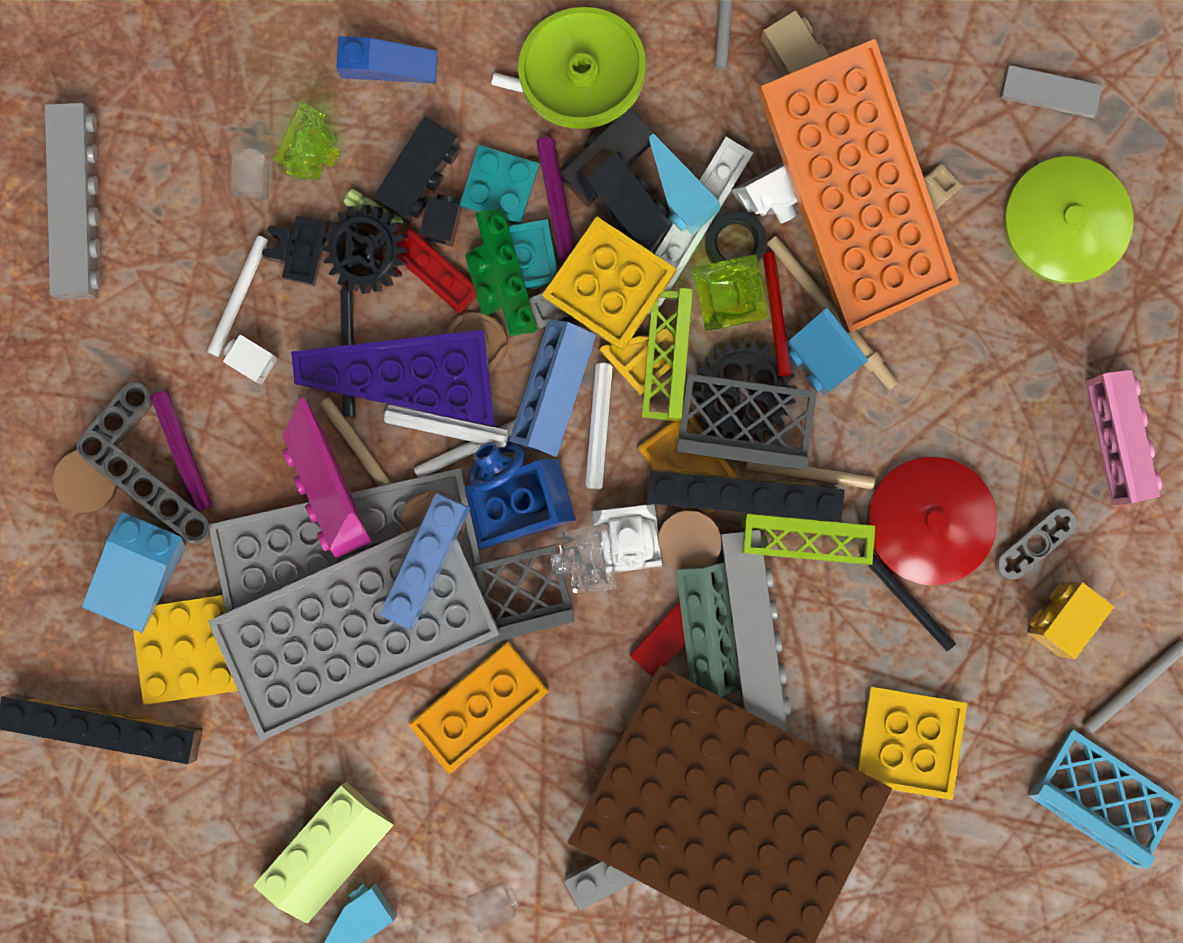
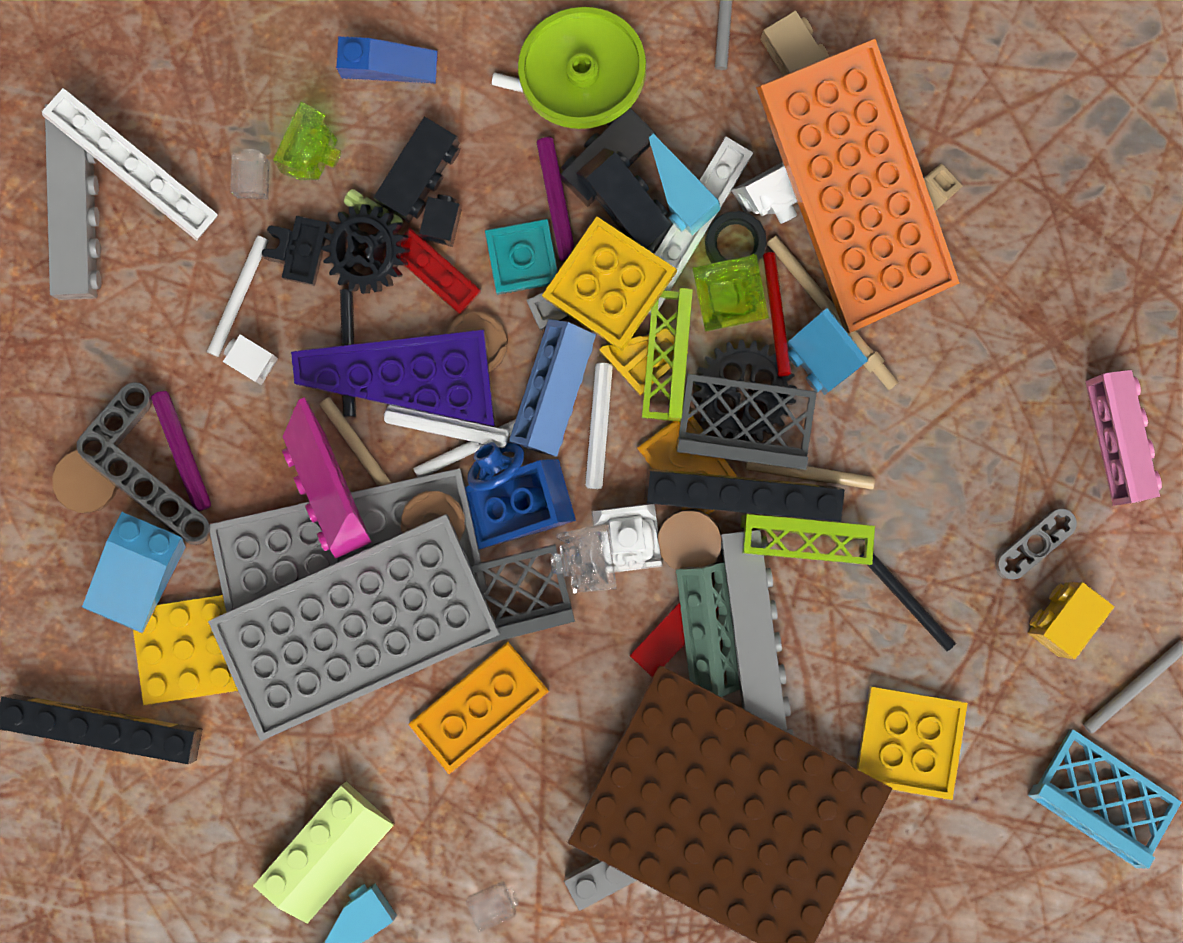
(129, 164): none -> white plate
(425, 561): medium blue brick -> none
(498, 274): green bracket -> none
(499, 183): teal plate -> none
(932, 520): red dish -> none
(1051, 91): light grey tile -> none
(1068, 220): lime dish -> none

